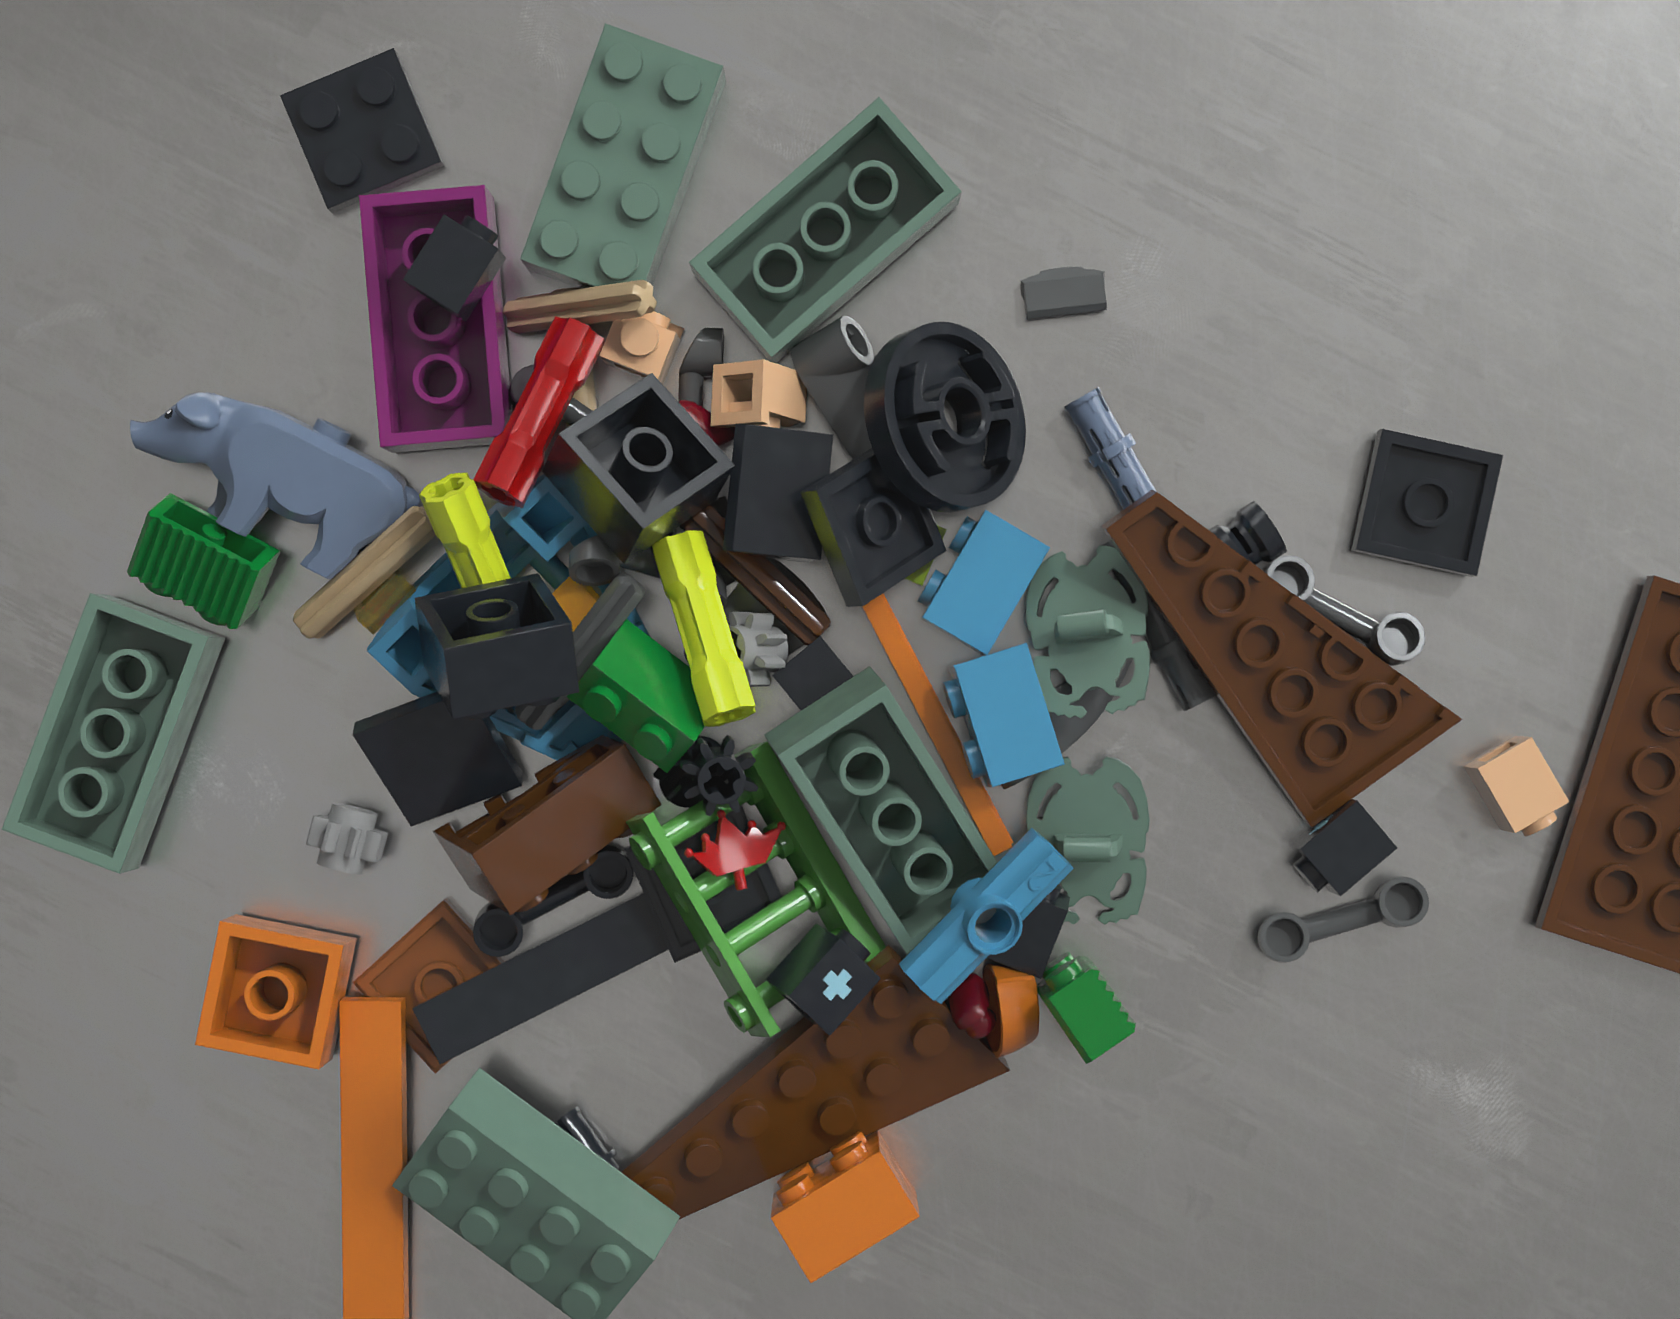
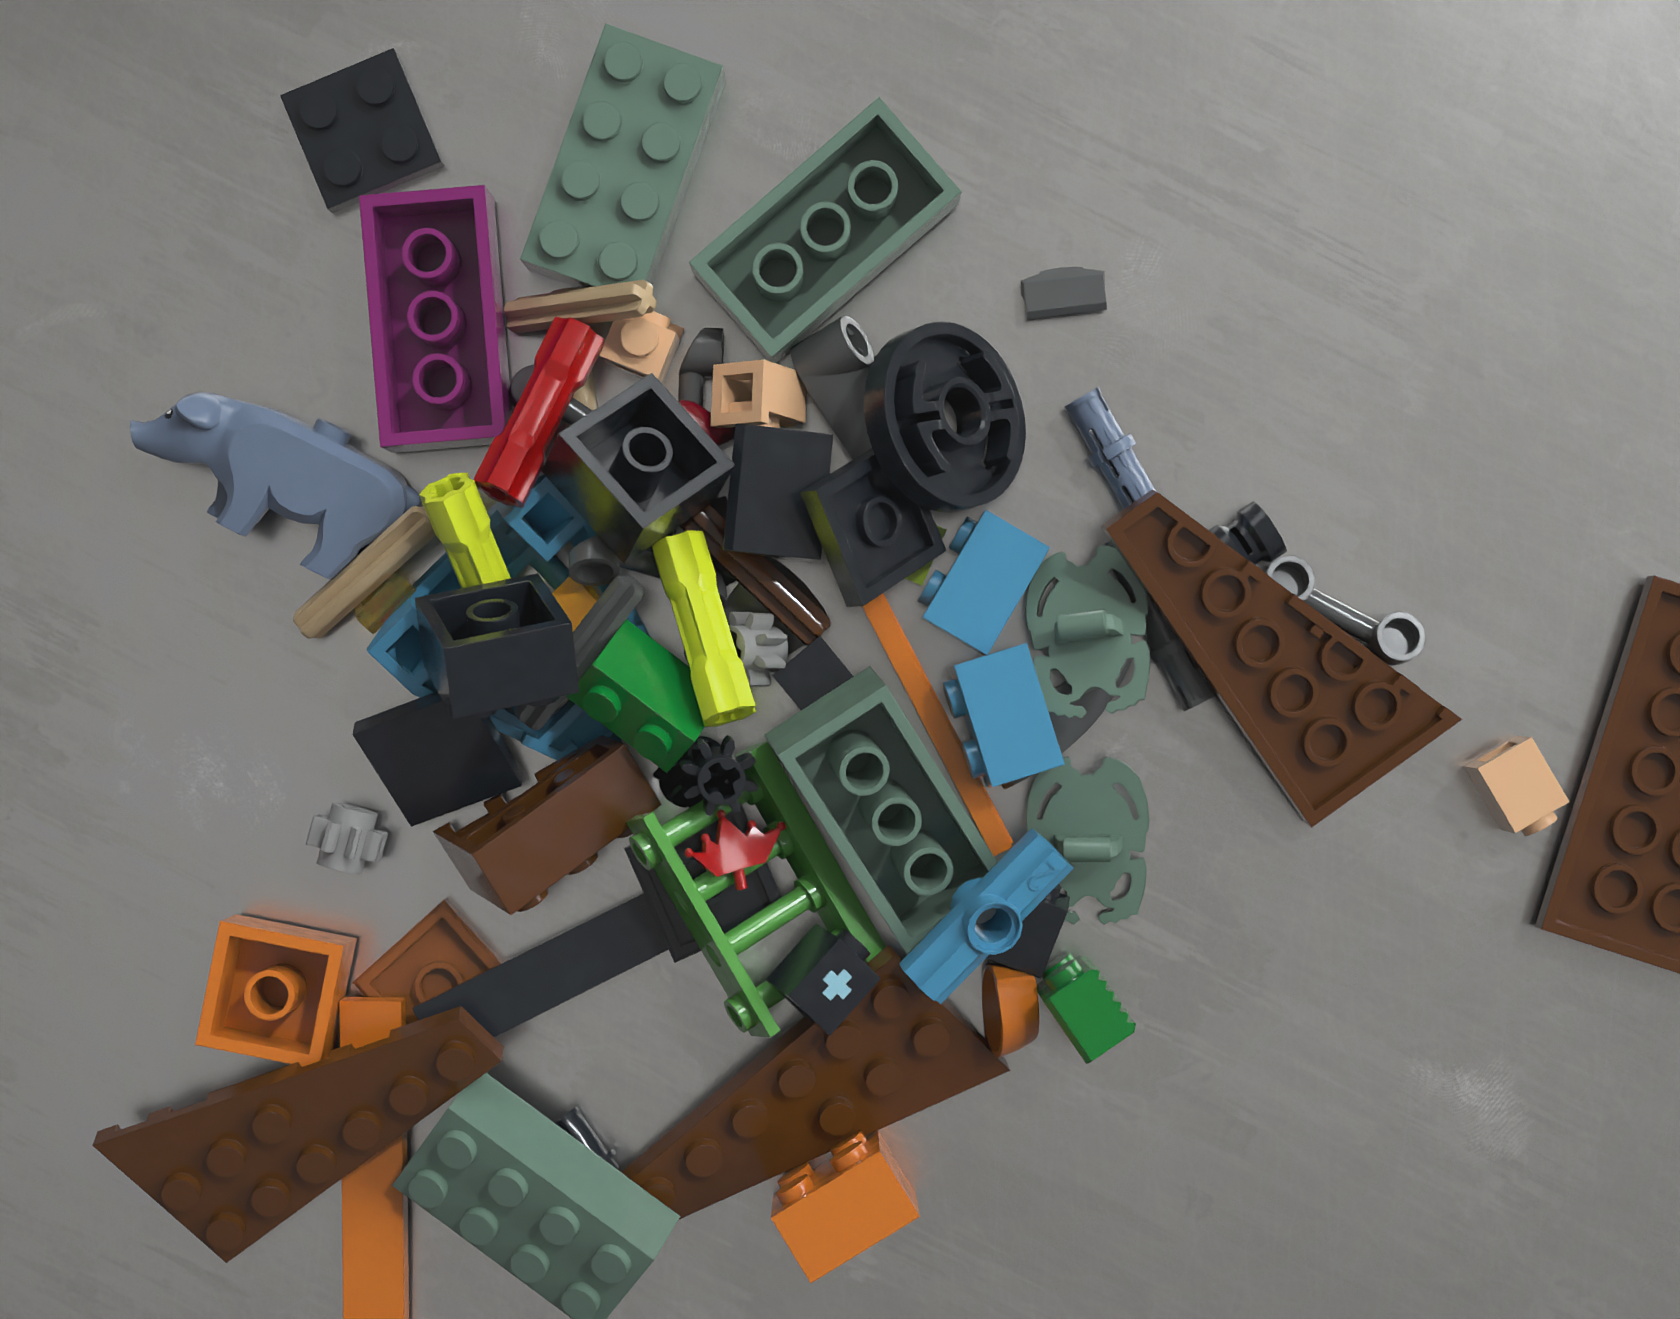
(113, 733): sand green brick -> none
(201, 562): green brick -> none
(290, 1134): none -> reddish brown wing
(456, 265): black brick -> none
(501, 934): black bar -> none
(970, 1007): dark red arm -> none
(1341, 849): black brick -> none
(1395, 903): dark grey bar -> none
(1427, 502): black plate -> none

